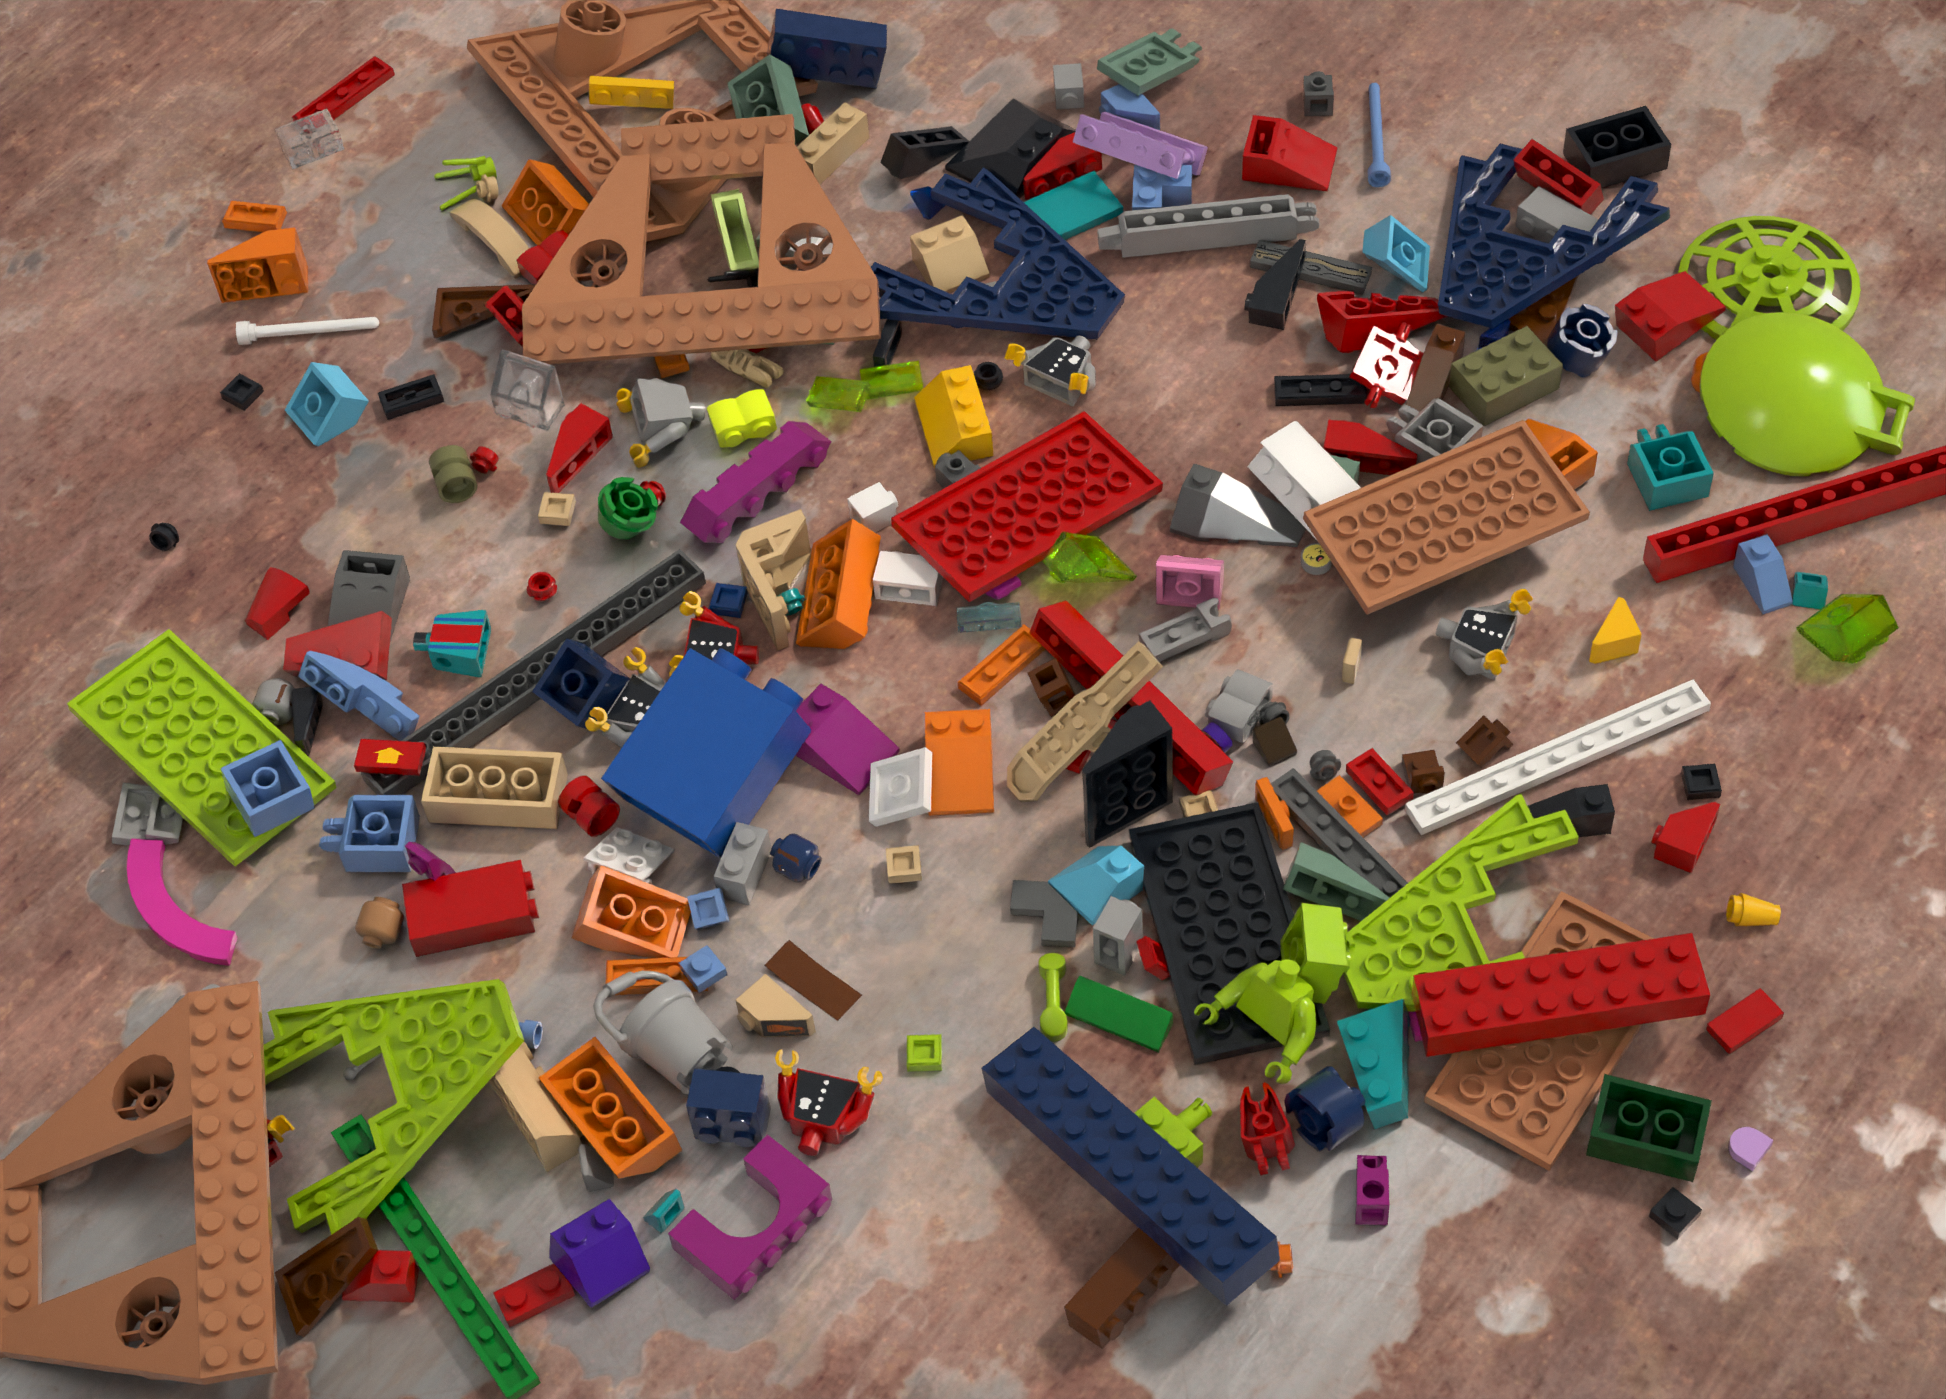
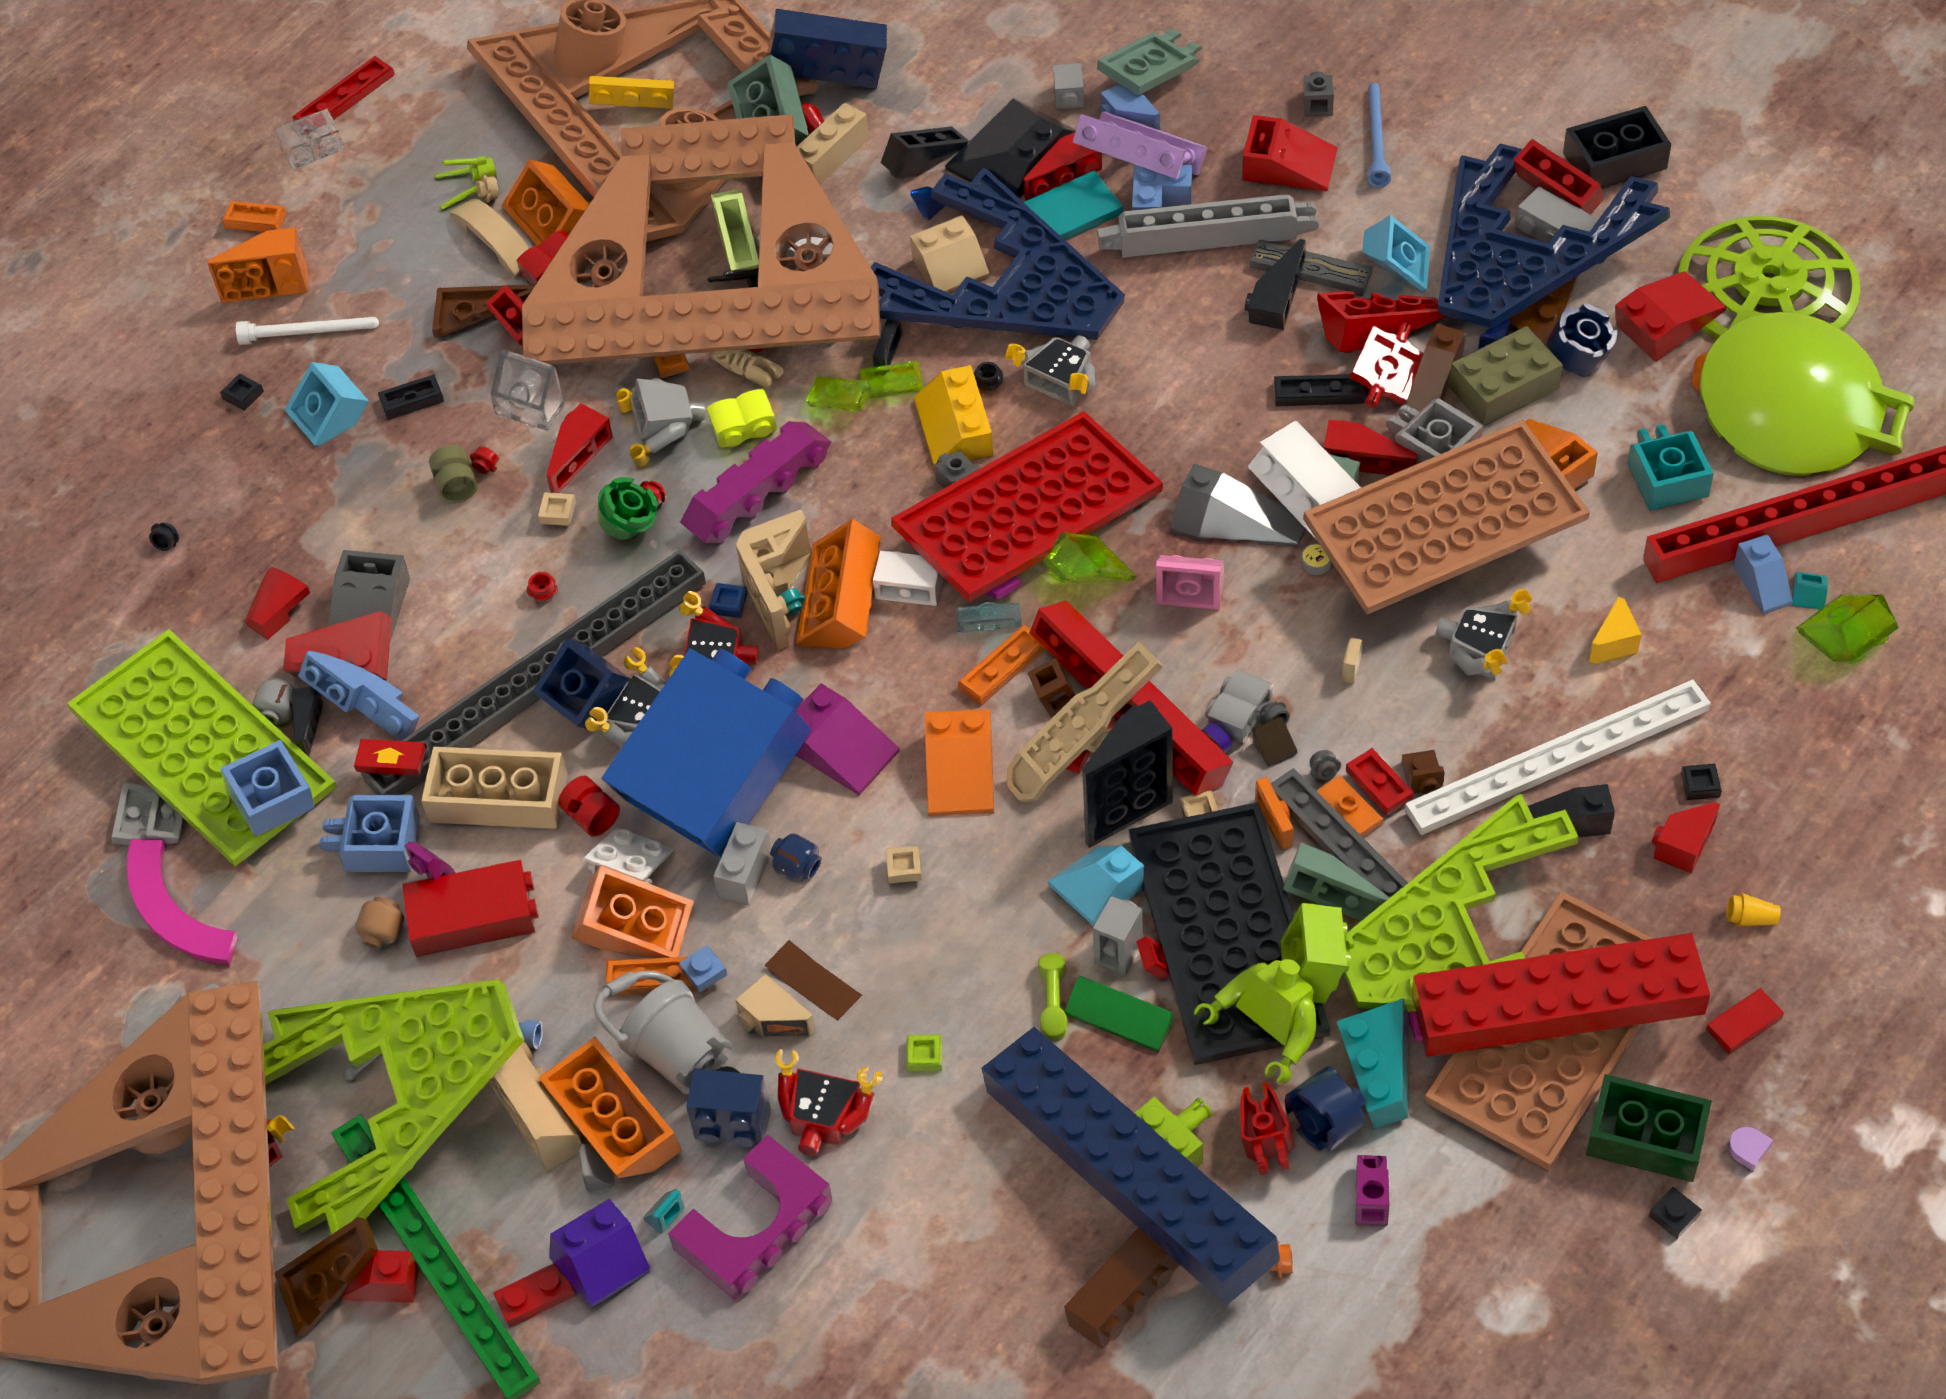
(457, 642): teal torso -> none
(708, 908): medium blue plate -> none
(873, 507): white brick -> none
(900, 787): white plate -> none
(1041, 899): dark grey tile -> none
(1187, 630): light grey plate -> none
(1484, 740): reddish brown bracket -> none

